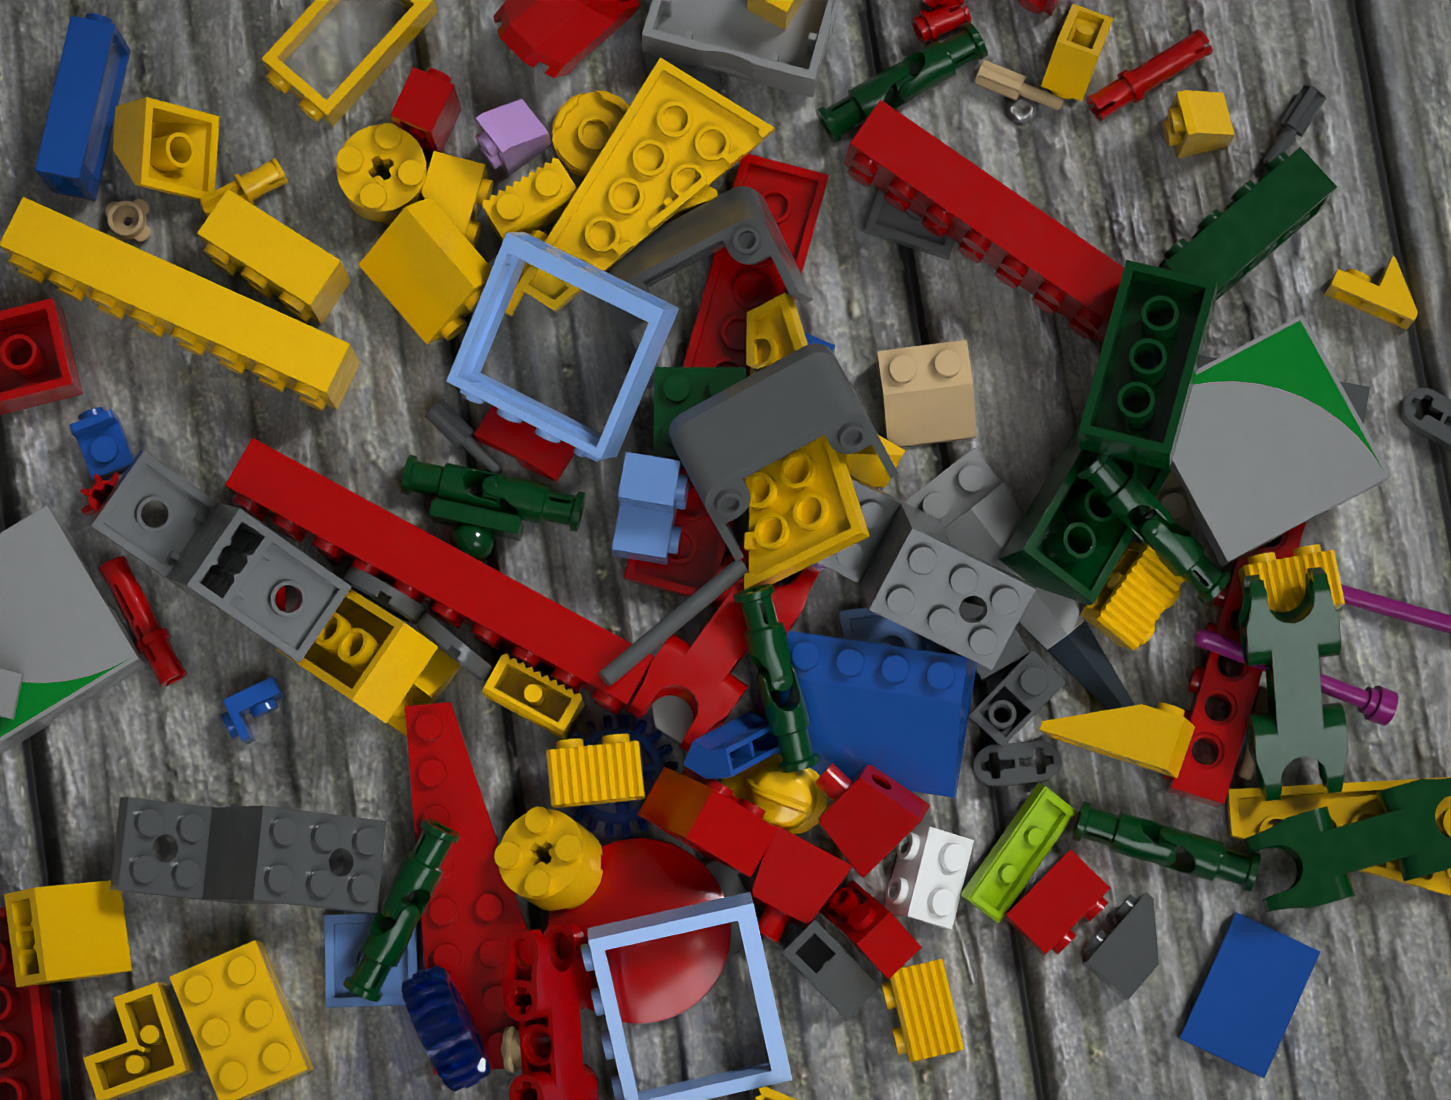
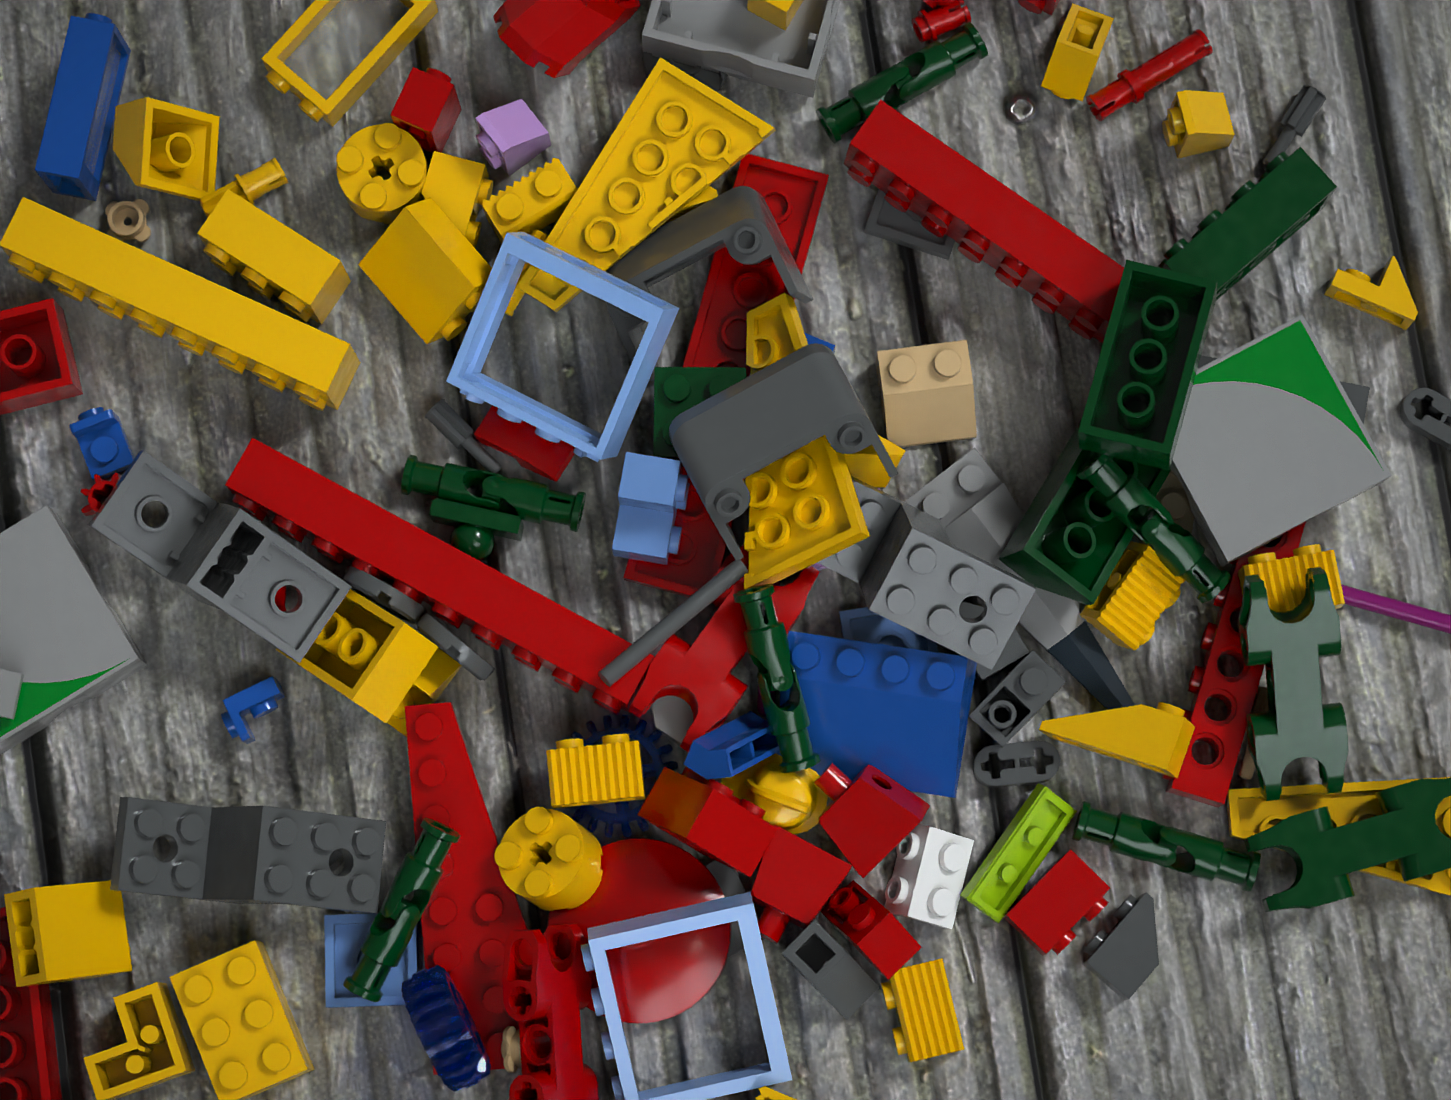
(150, 636): red pin -> none
(533, 696): yellow brick -> none
(585, 127): yellow tile -> none
(1012, 84): tan axle -> none
(1249, 995): blue tile -> none
(1375, 703): magenta piece -> none

